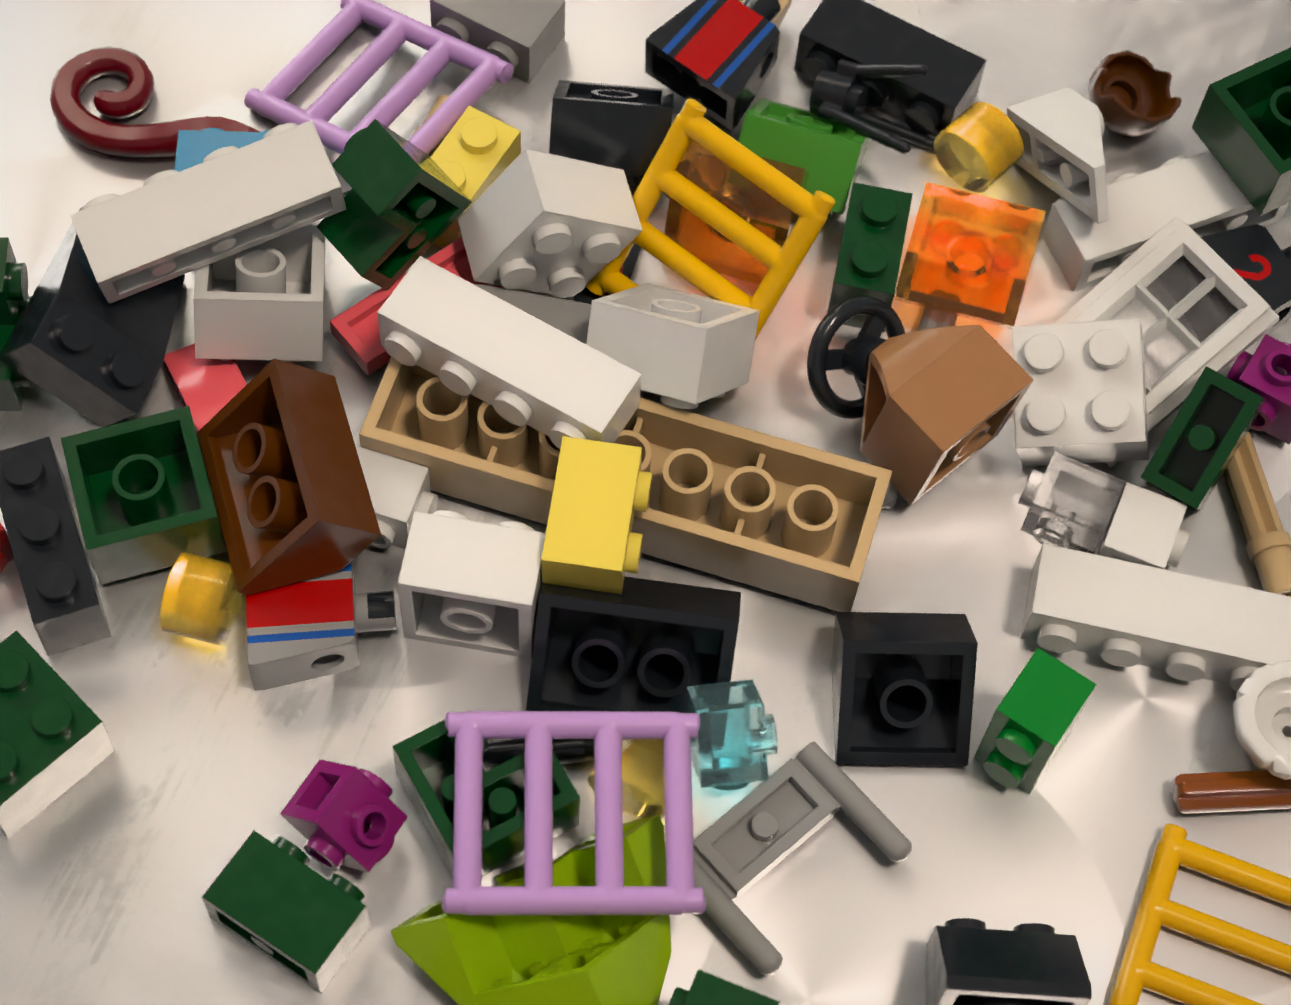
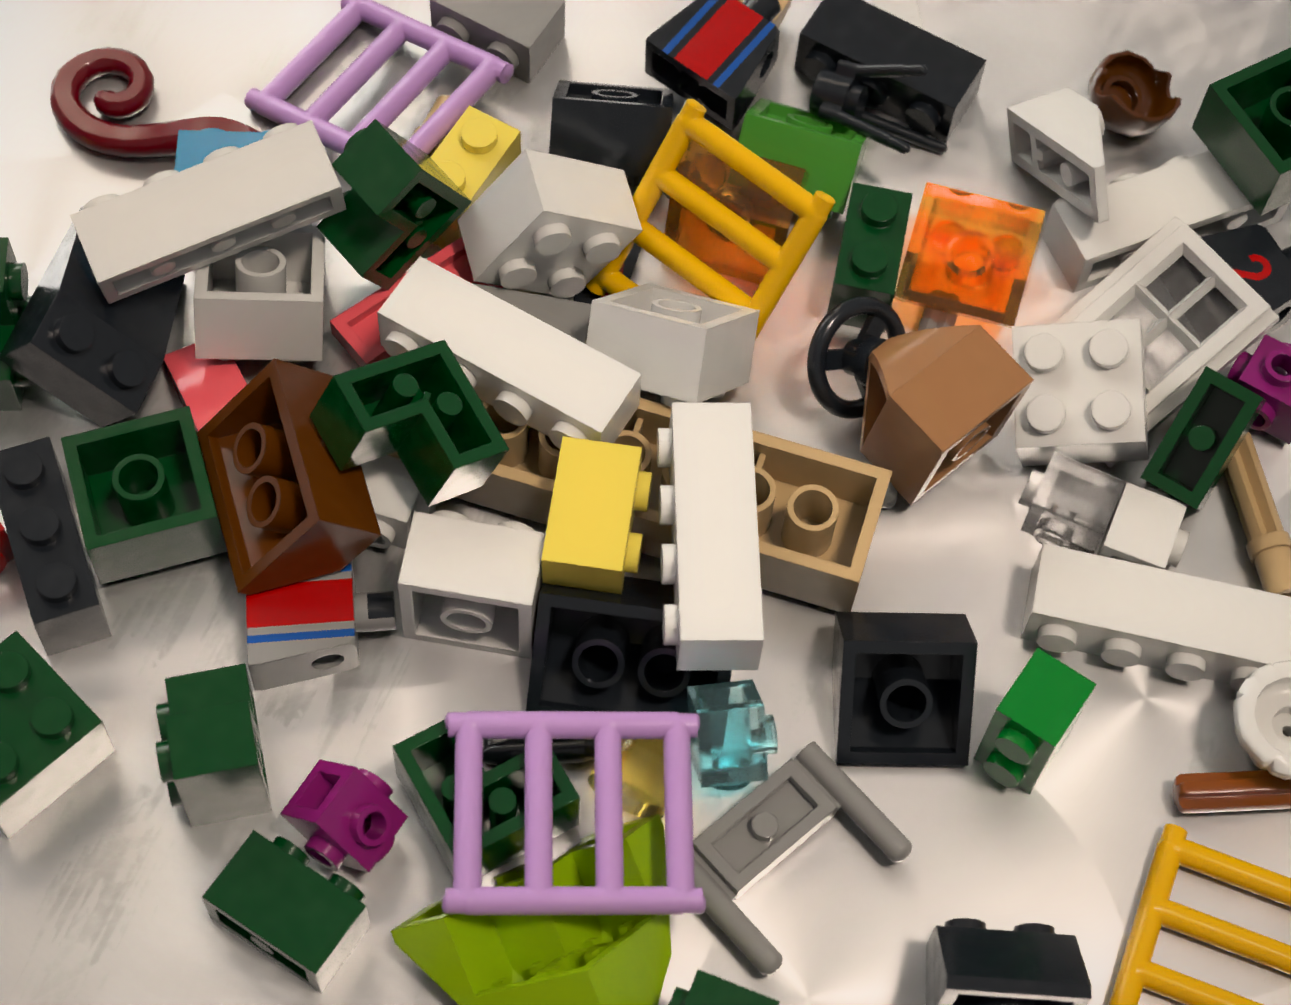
(200, 599): clear yellow piece -> none
(212, 746): none -> dark green brick
(419, 409): none -> dark green brick
(713, 537): none -> white brick
(979, 147): clear yellow piece -> none

